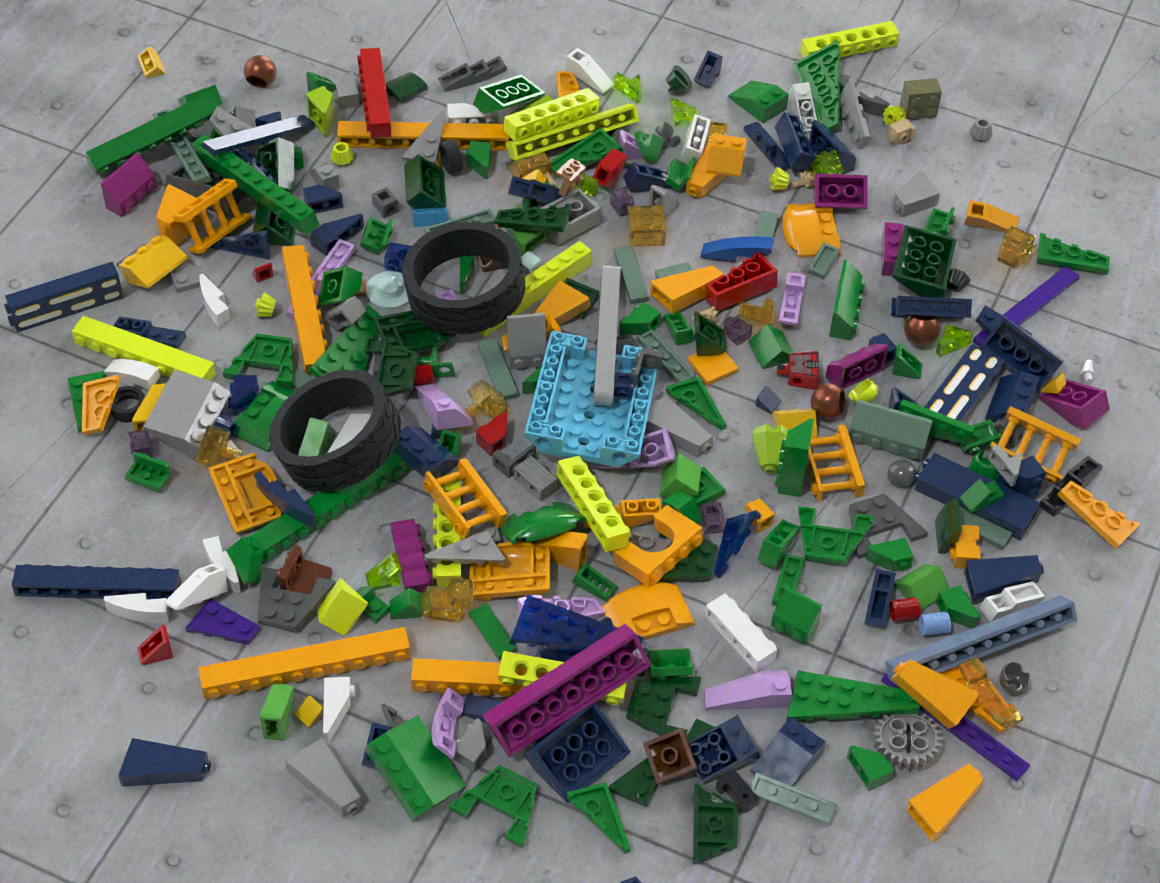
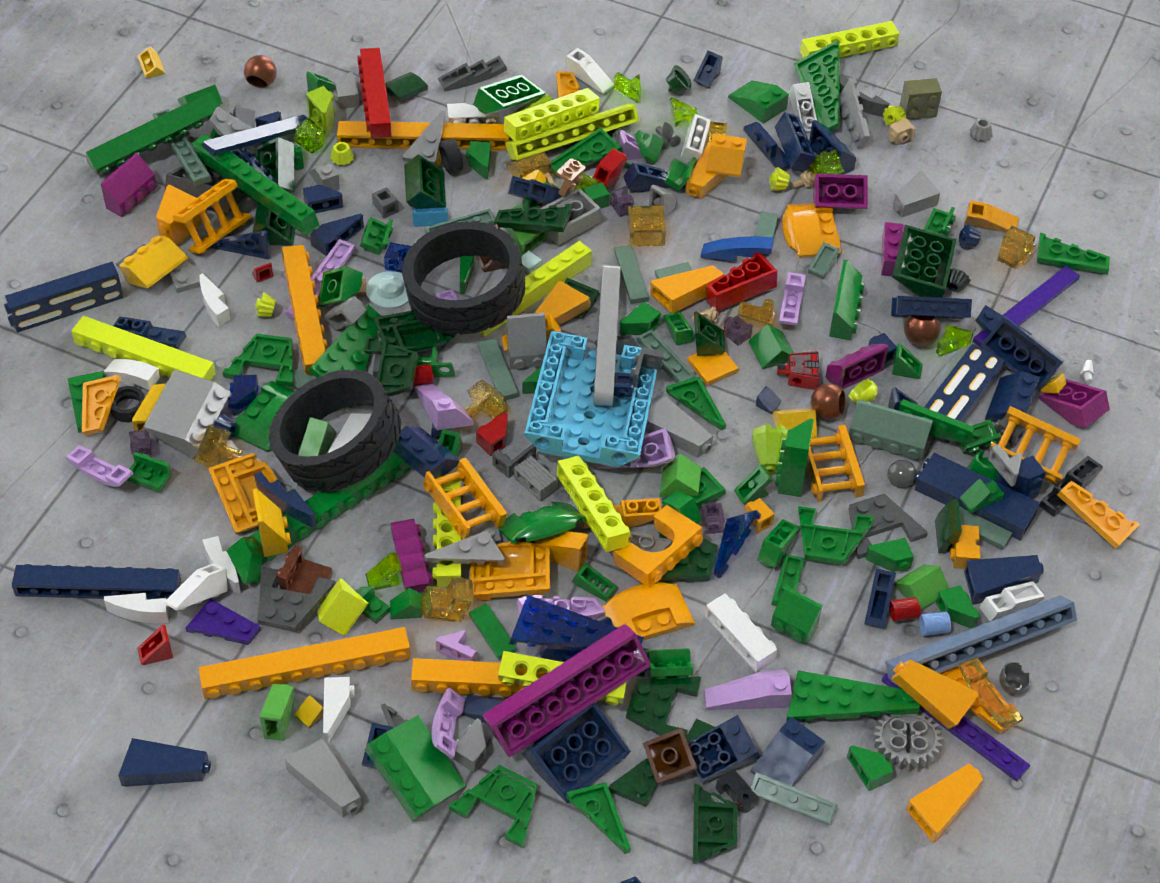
(98, 469): none -> lavender slope
(271, 526): none -> yellow slope
(309, 136): none -> clear neon green head
(453, 647): none -> lavender slope
(598, 194): none -> green brick
(754, 485): none -> green slope
(969, 236): none -> dark blue piece

